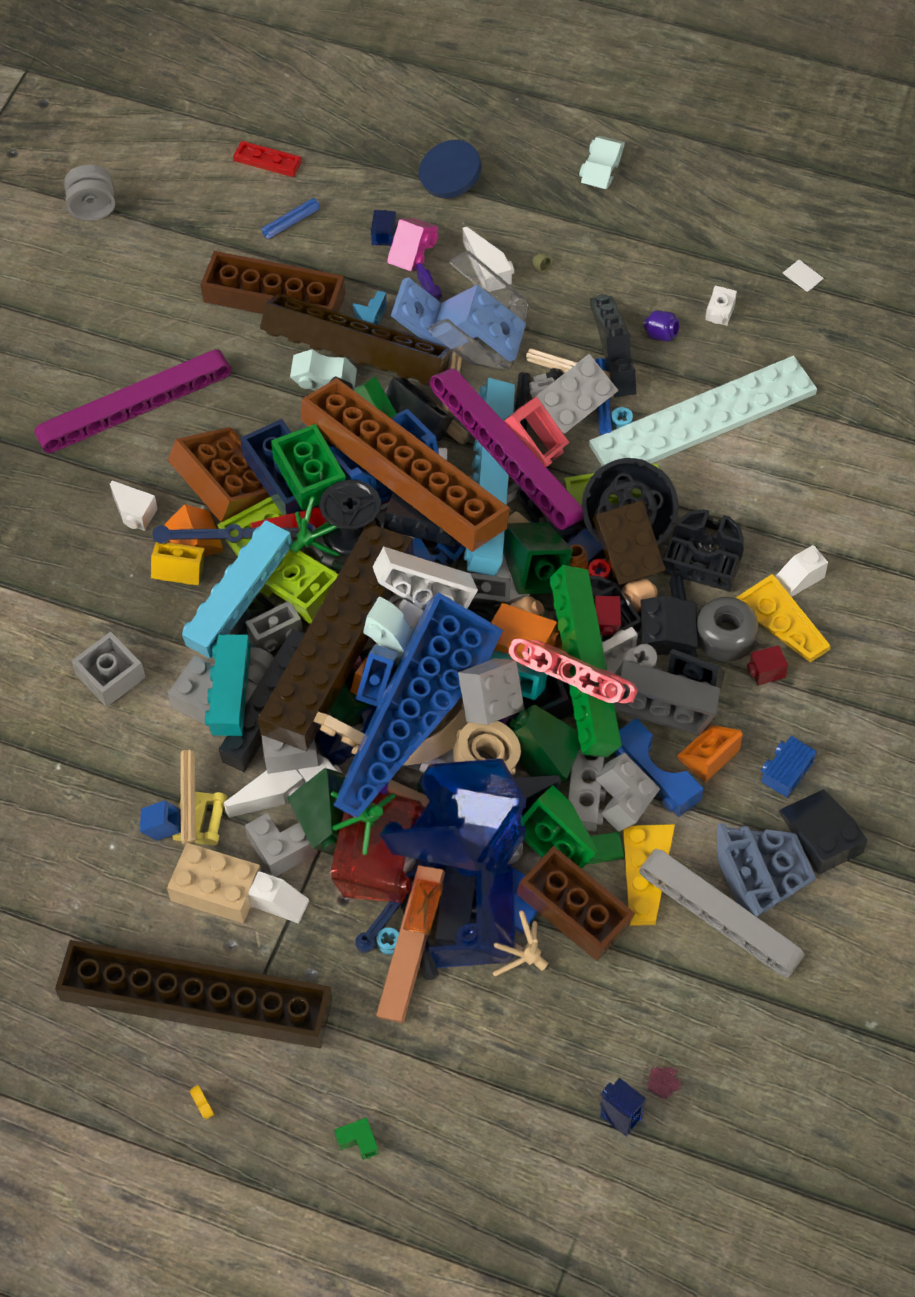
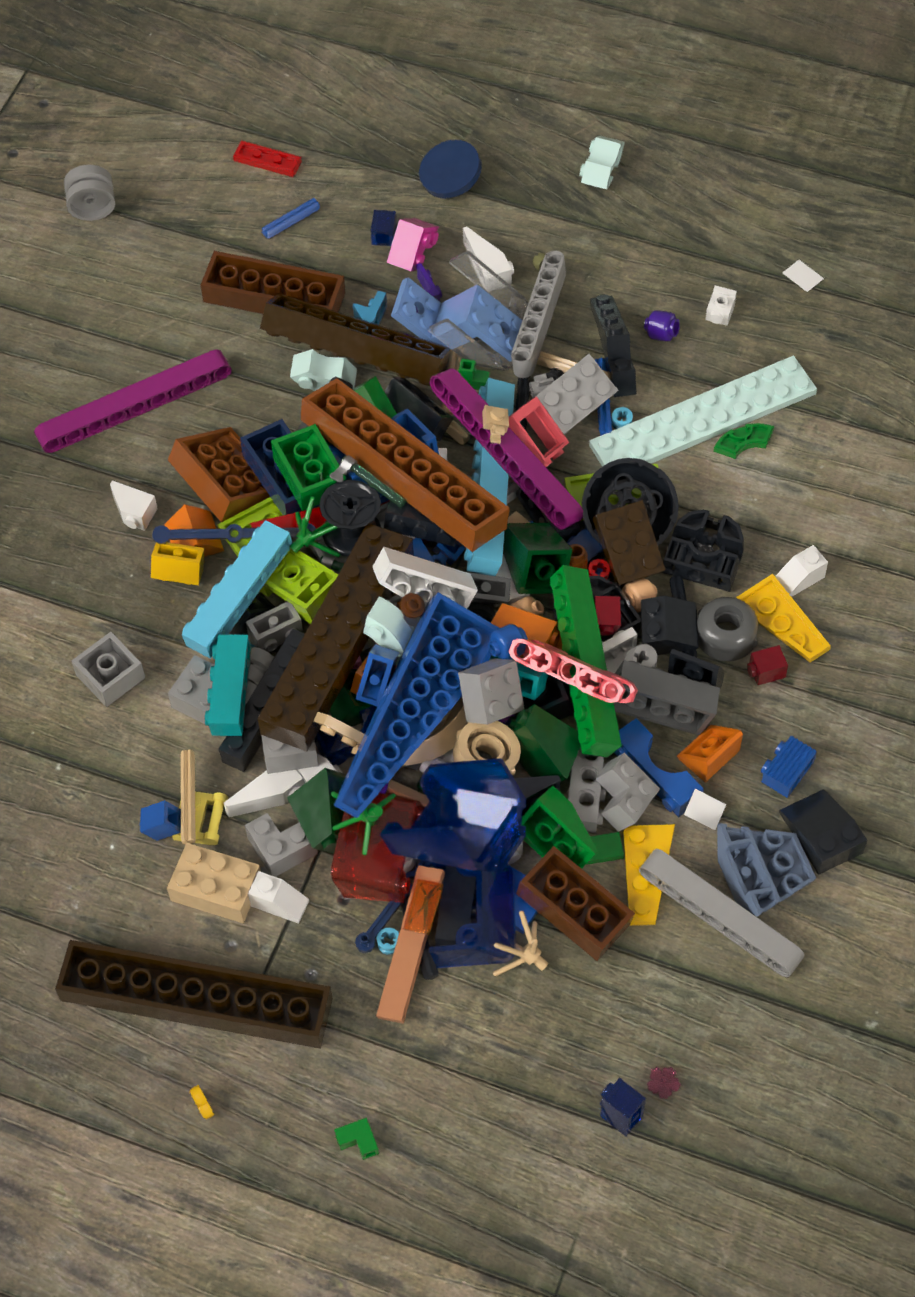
(350, 464): none -> clear green piece
(411, 605): none -> reddish brown plate
(474, 377): none -> green piece
(495, 420): none -> tan plate
(502, 639): none -> blue head
(538, 314): none -> light grey beam
(705, 809): none -> white sticker
(743, 438): none -> green tile

